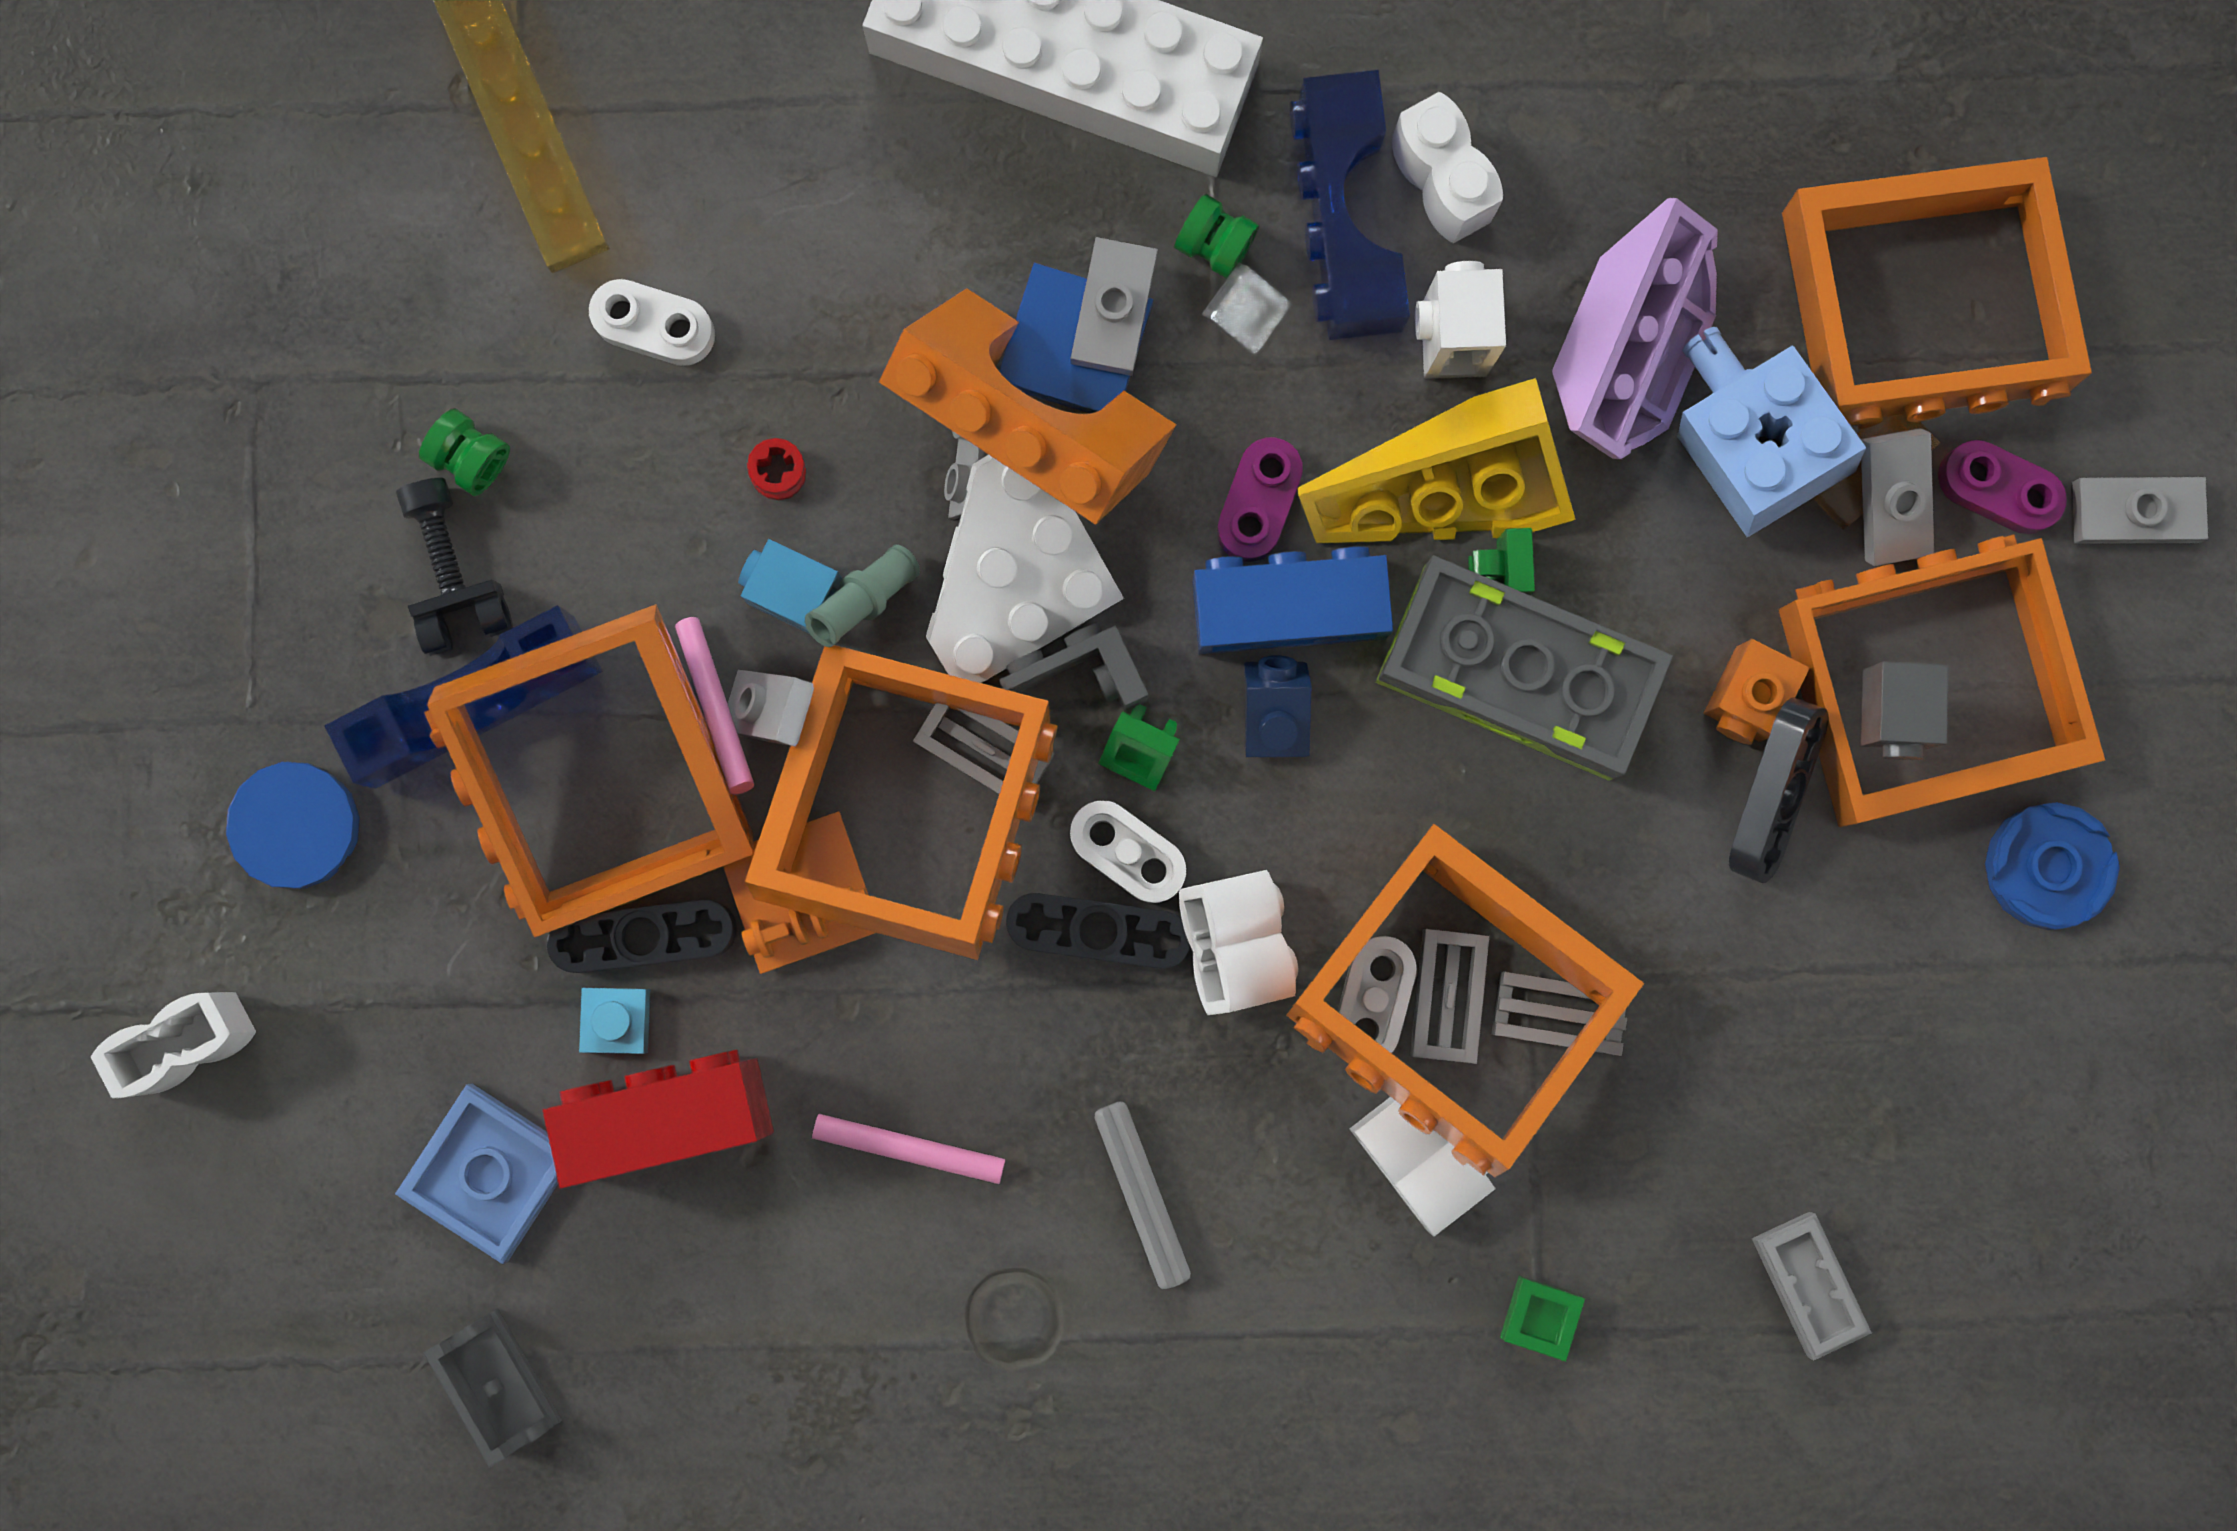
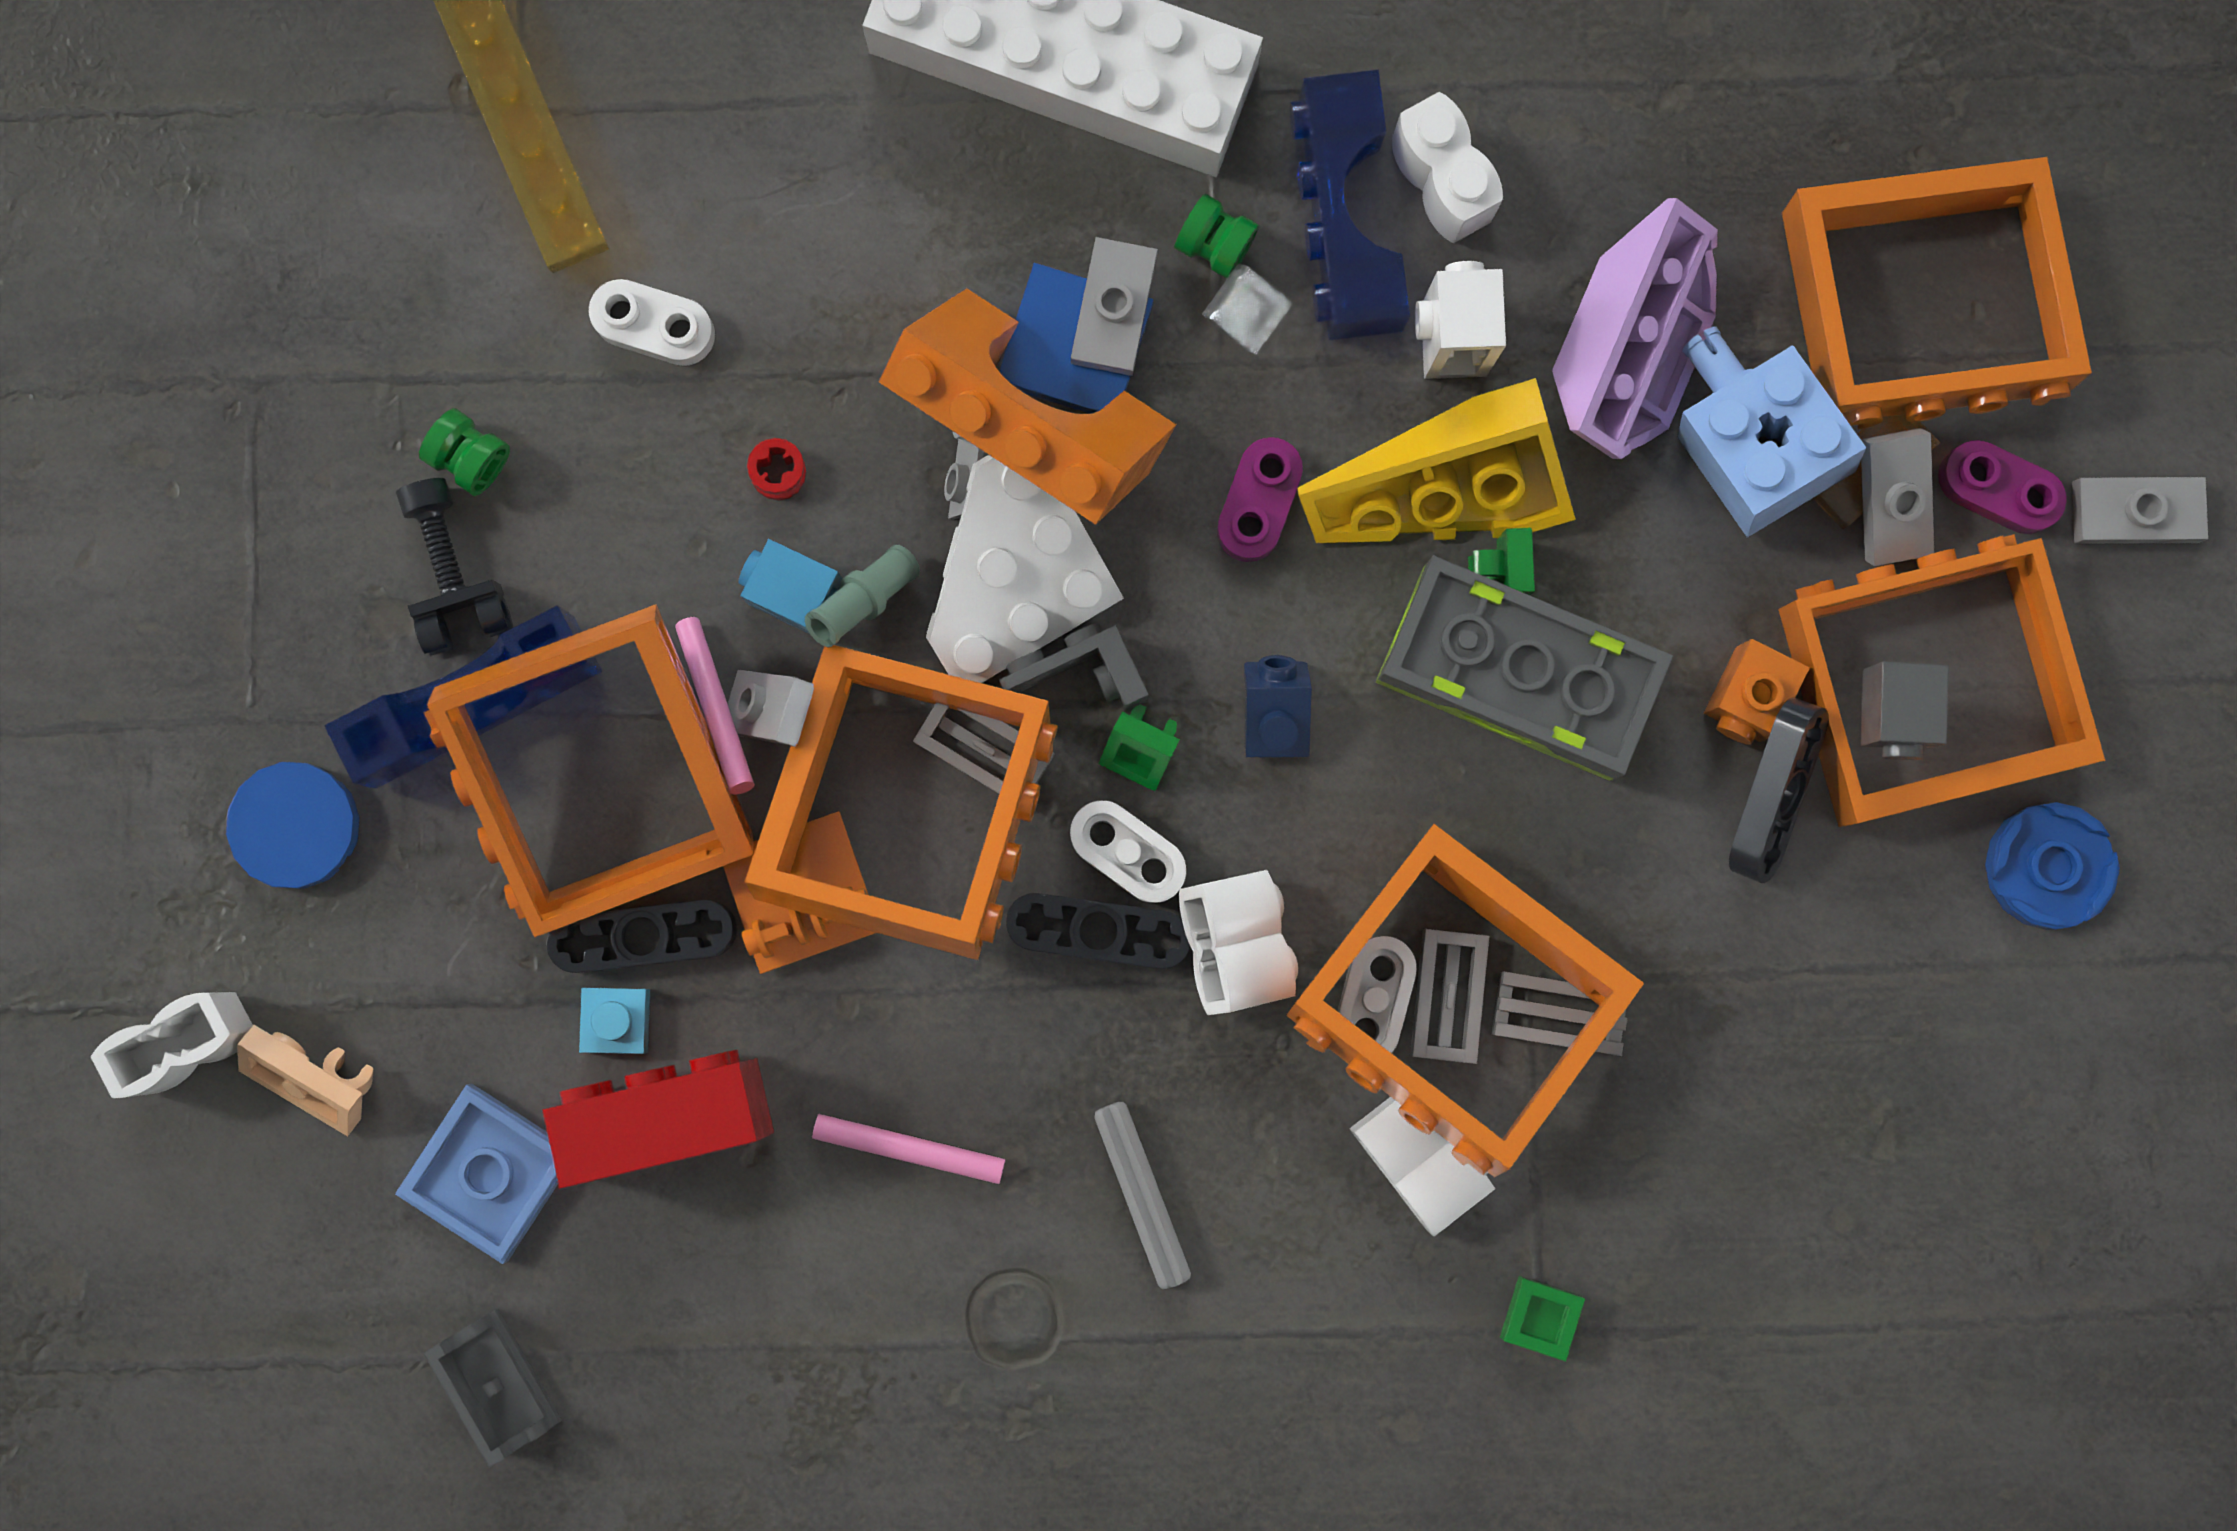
(285, 1069): none -> light nougat plate
(1292, 601): blue brick -> none
(1811, 1285): light grey plate -> none

